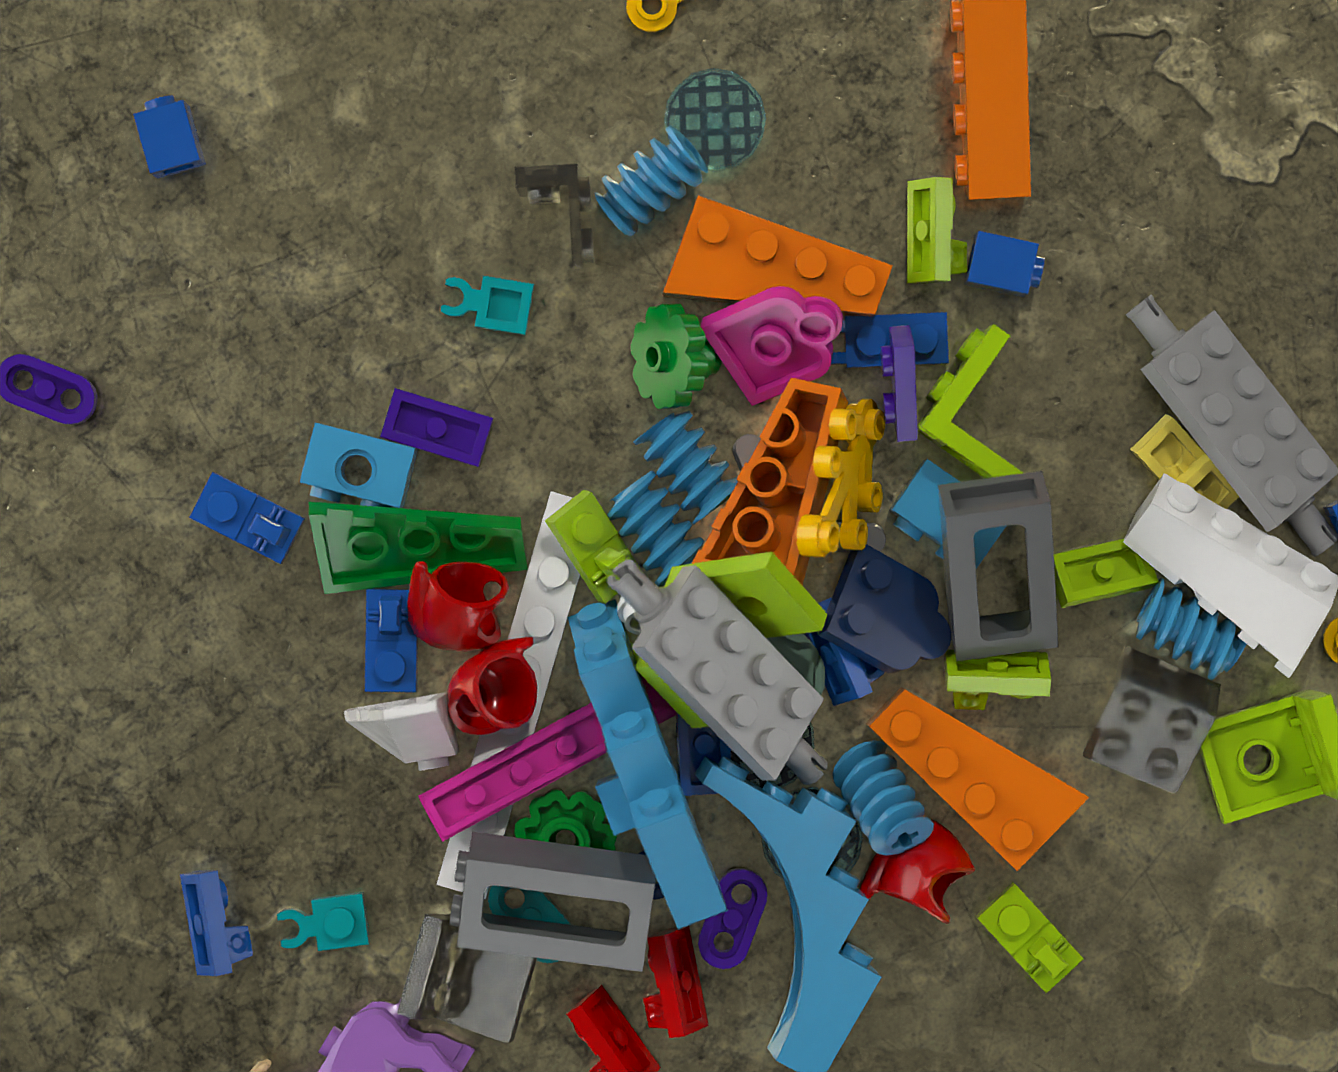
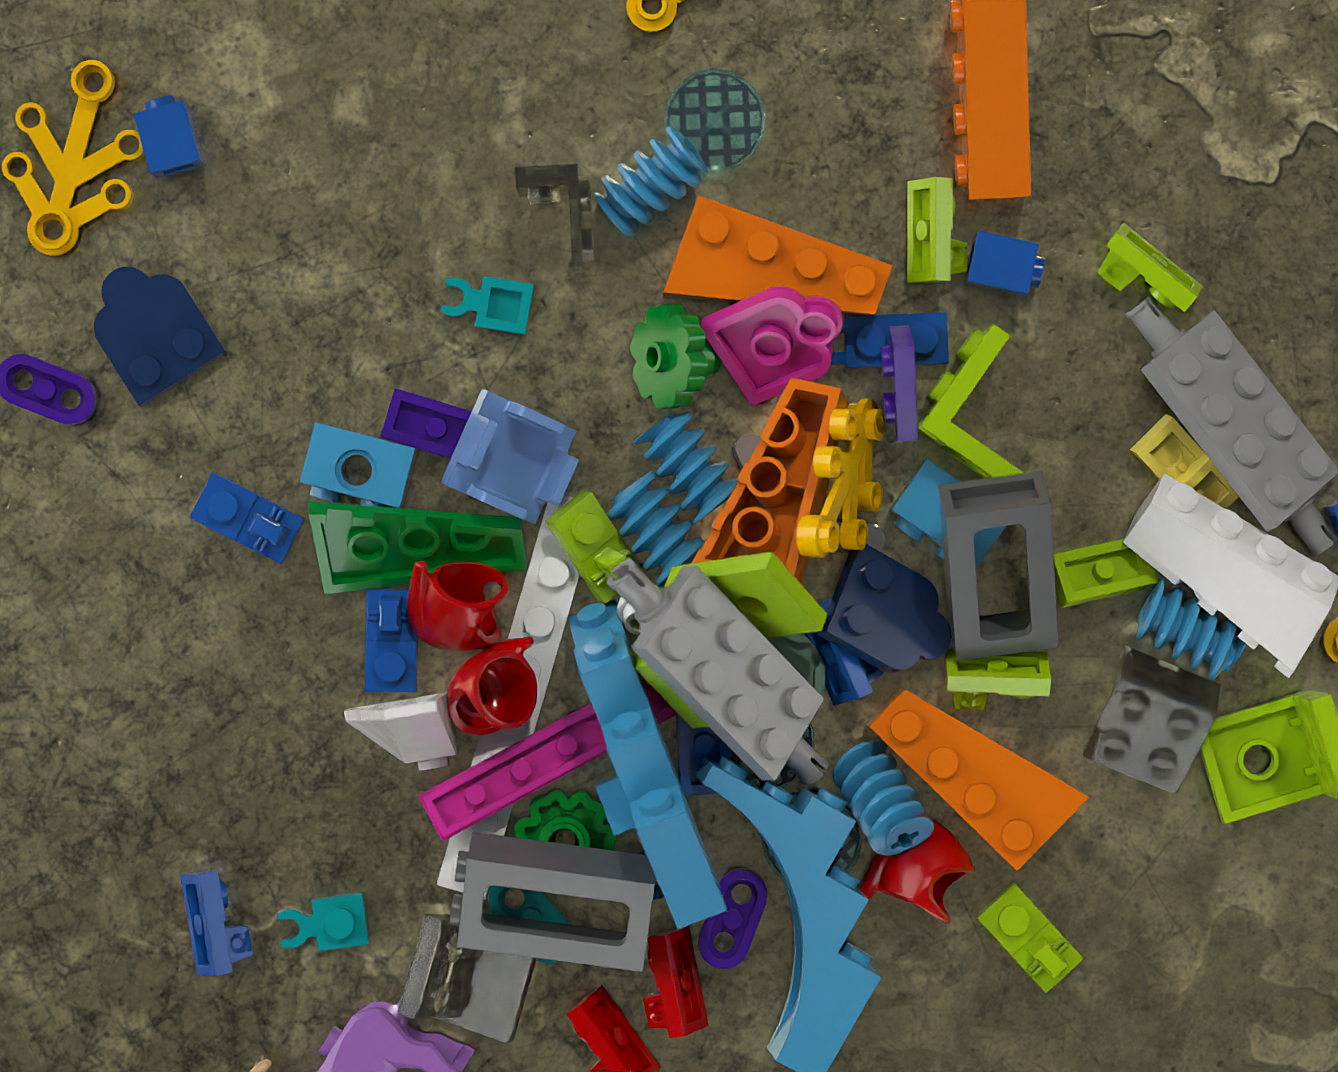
(70, 167): none -> yellow plant
(153, 332): none -> dark blue plate
(512, 457): none -> medium blue panel
(1134, 256): none -> lime hinge

